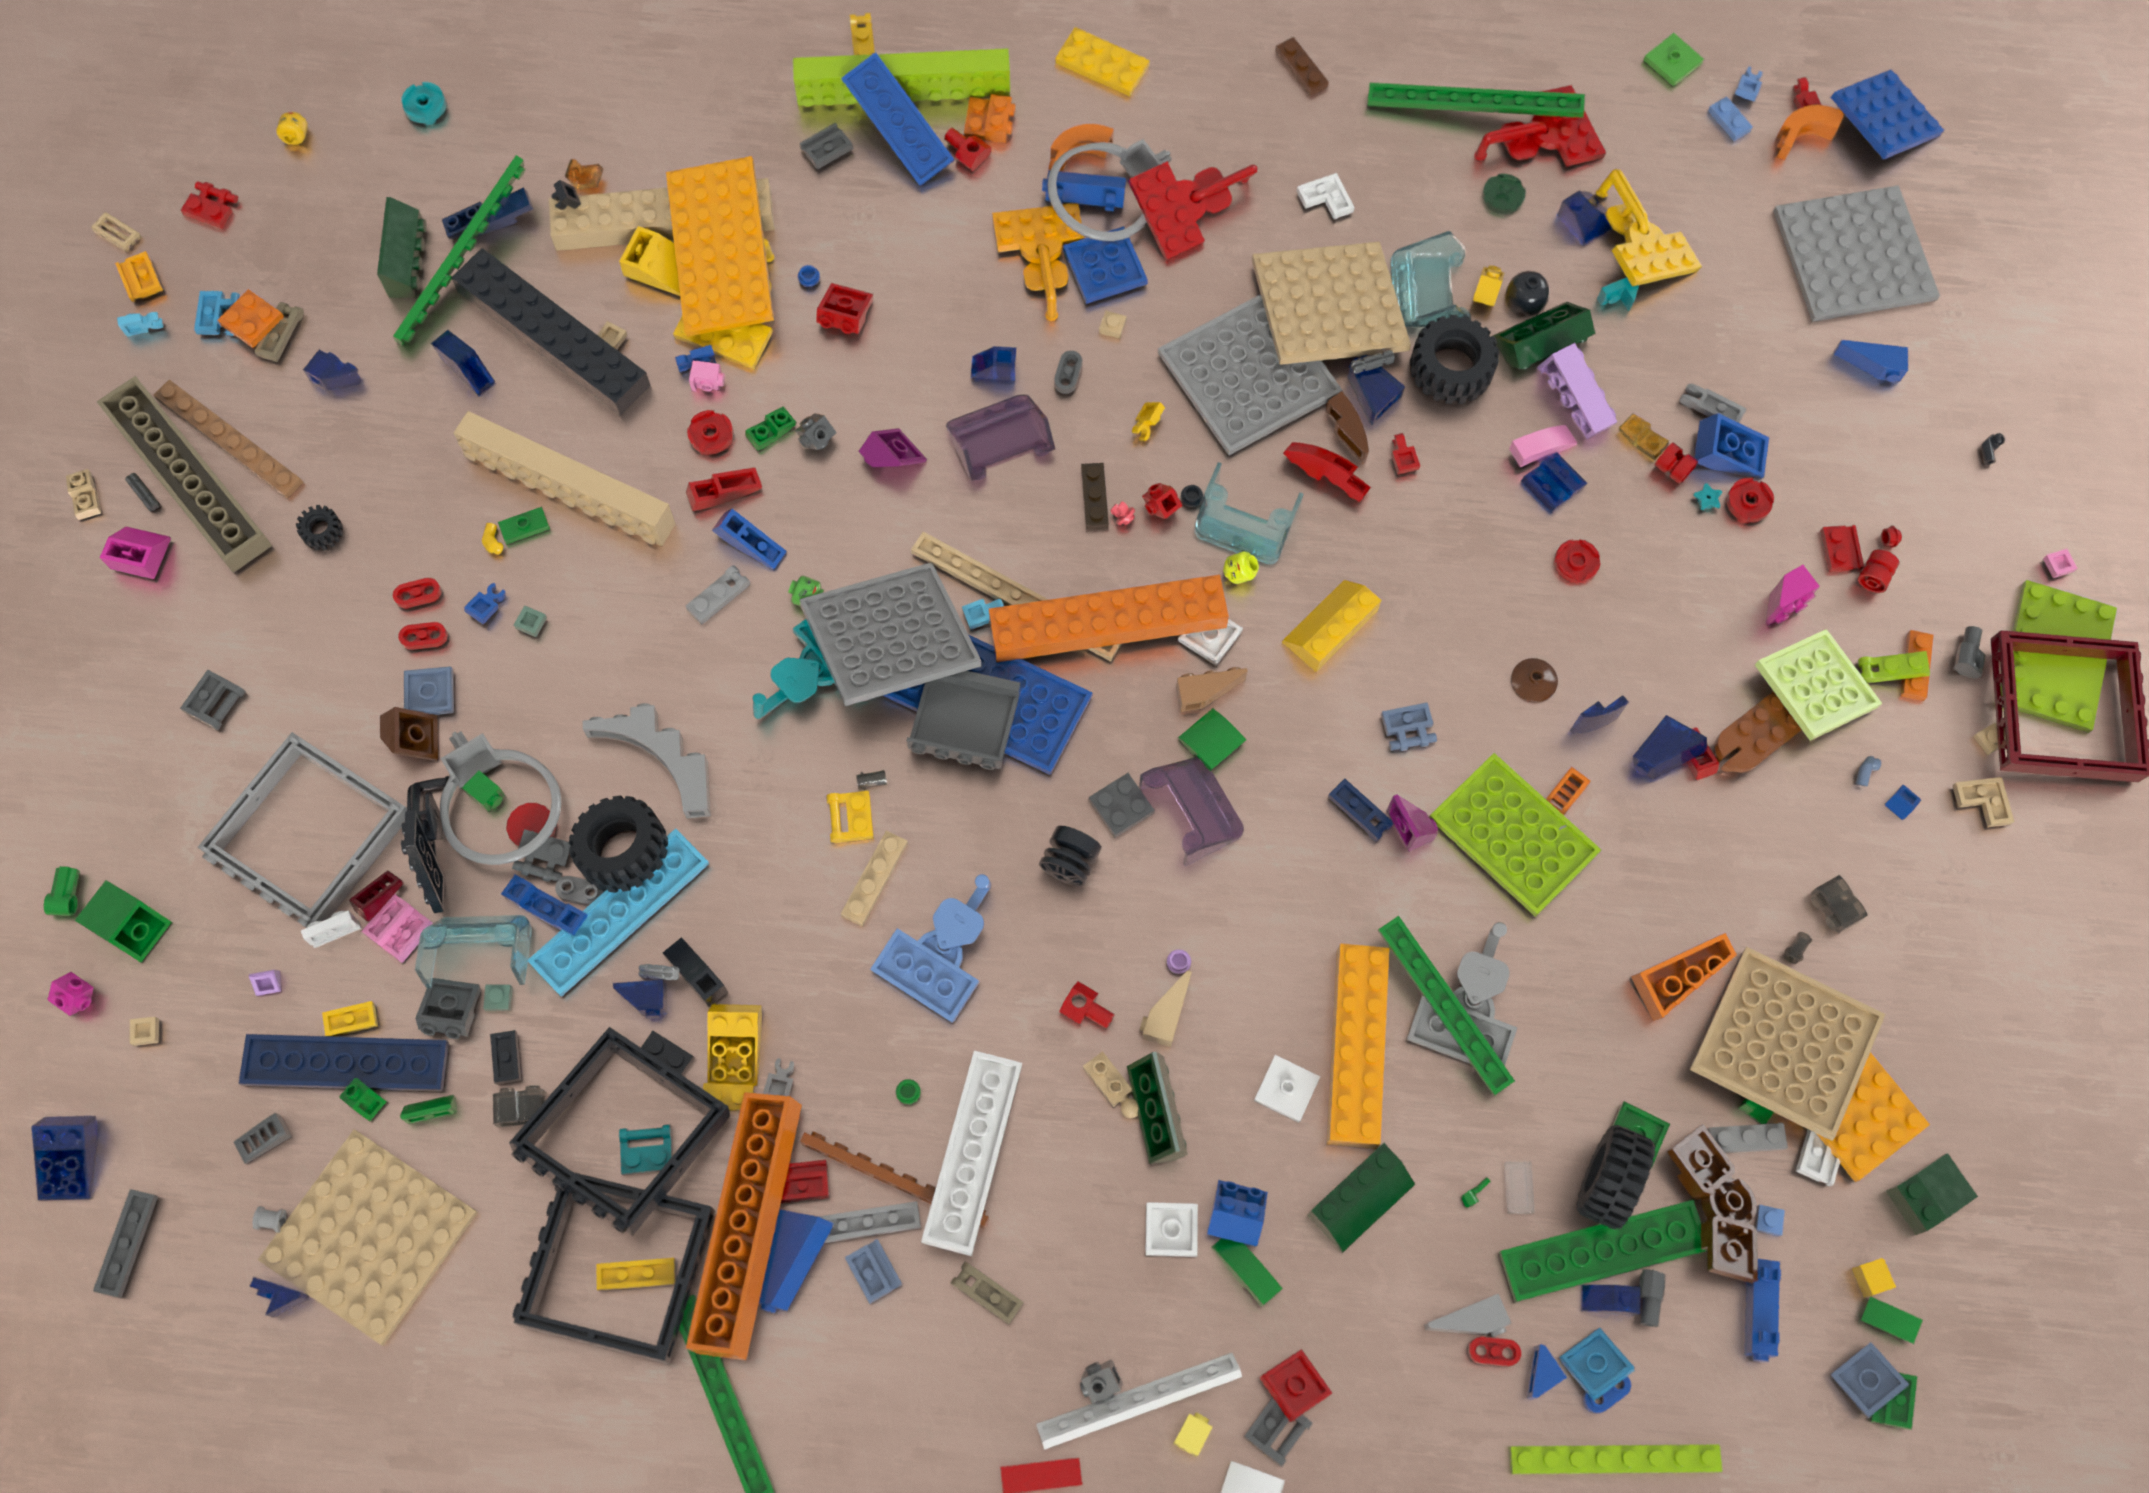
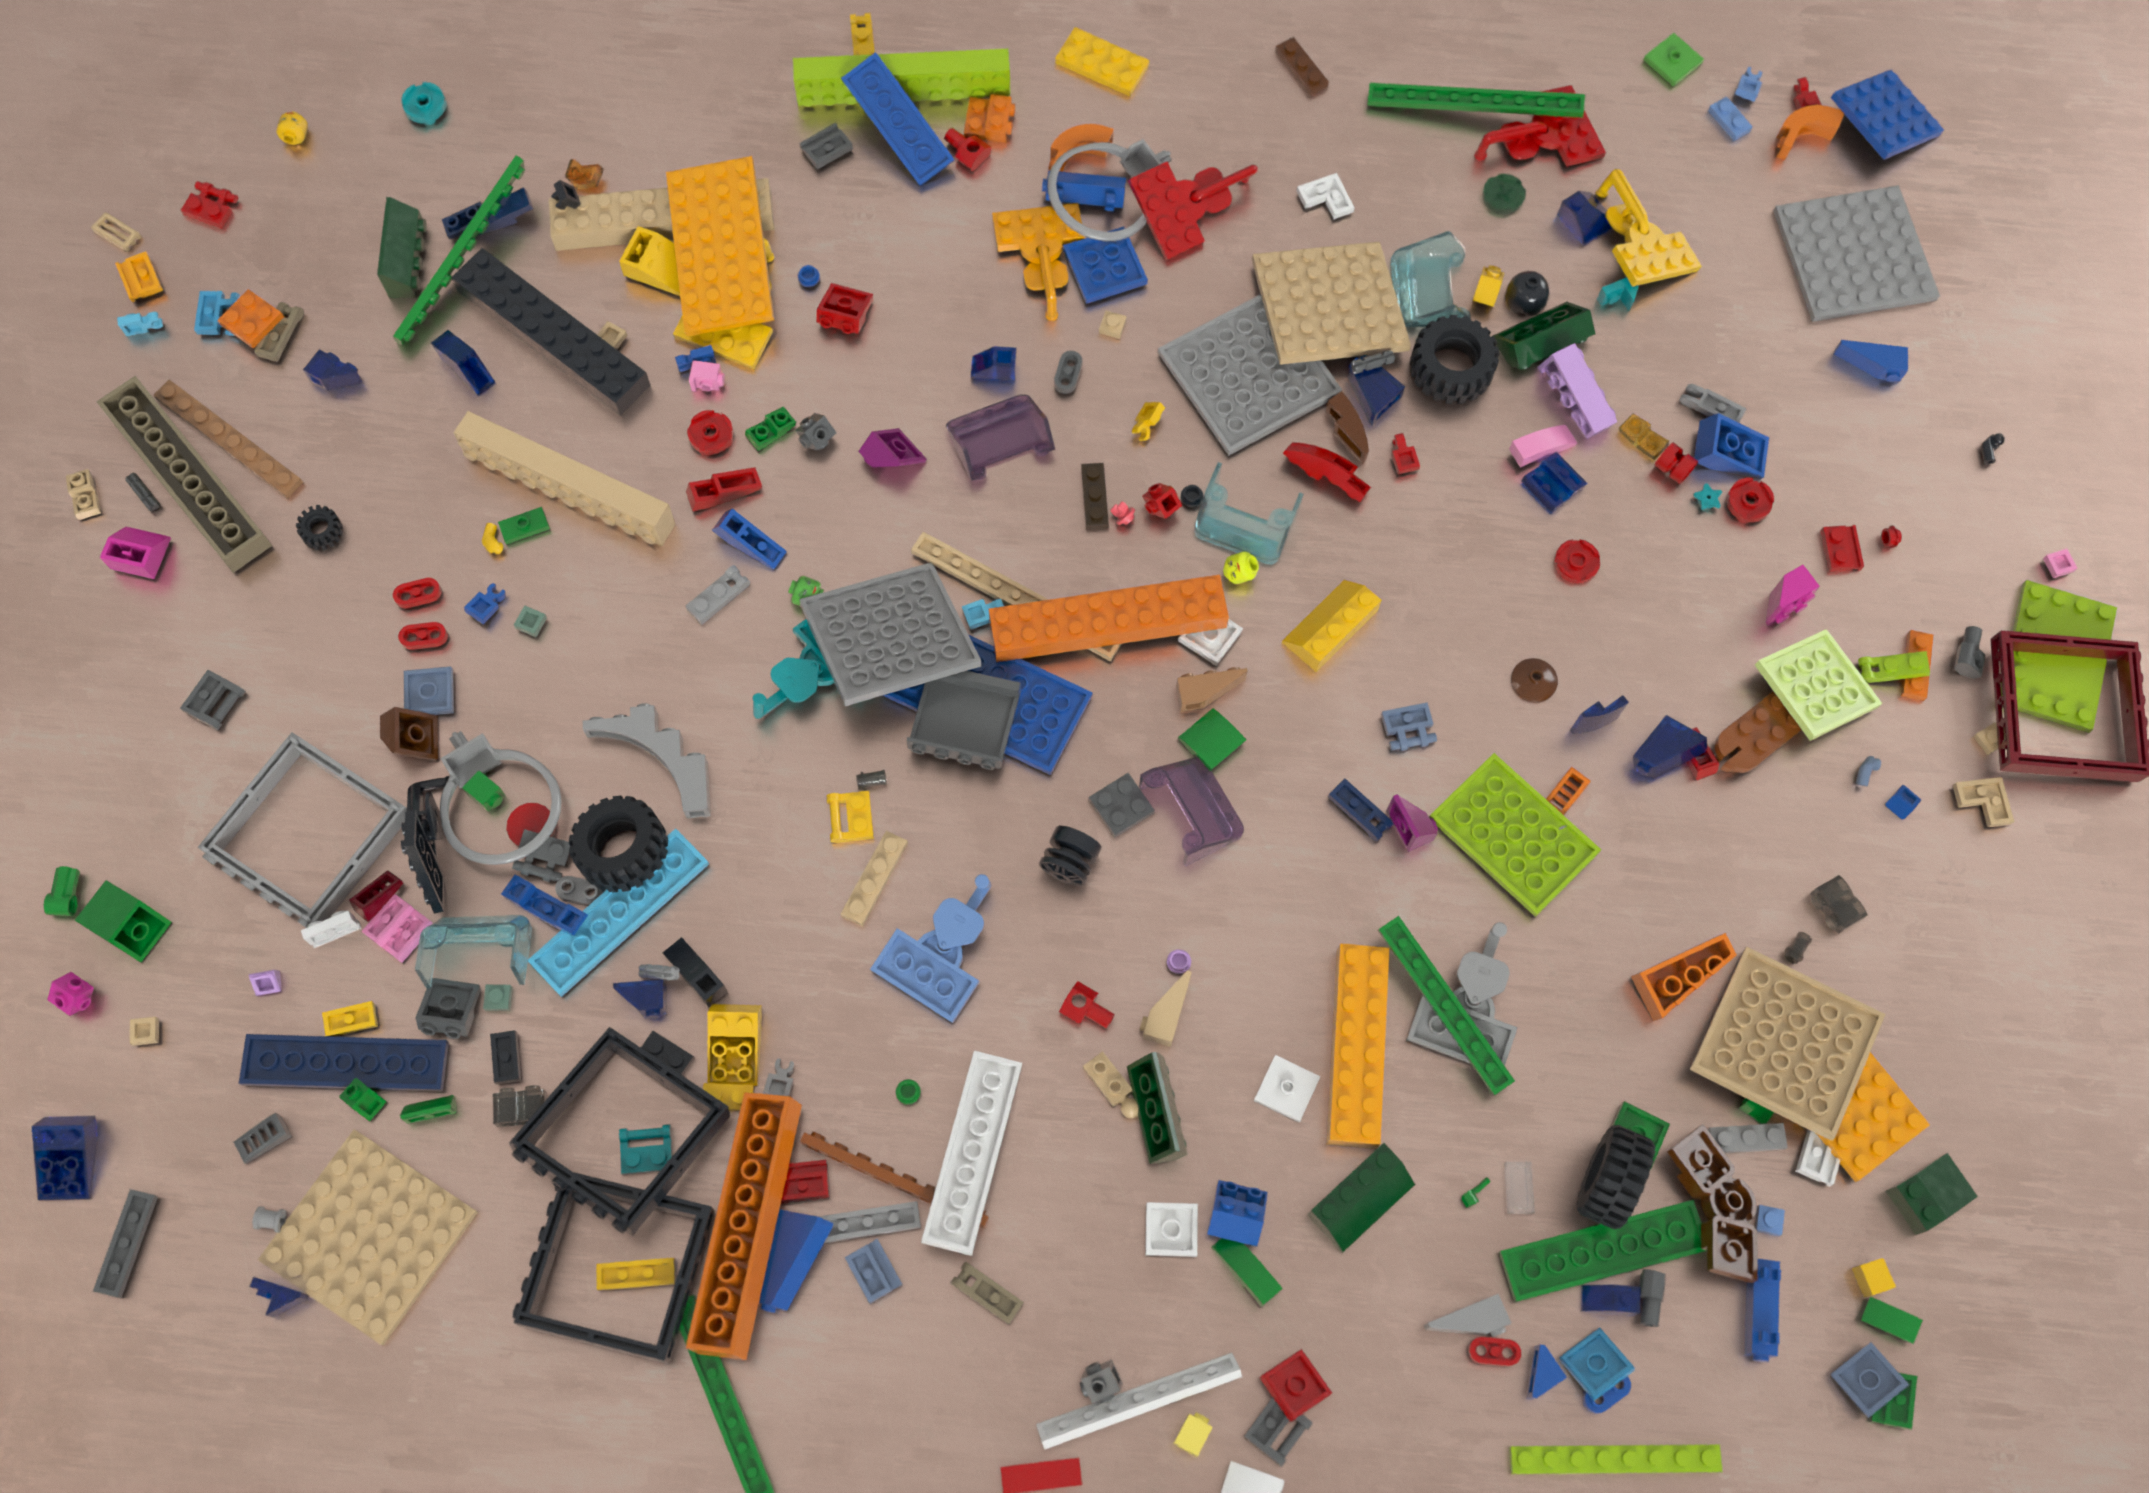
(1878, 571): red wheel -> none

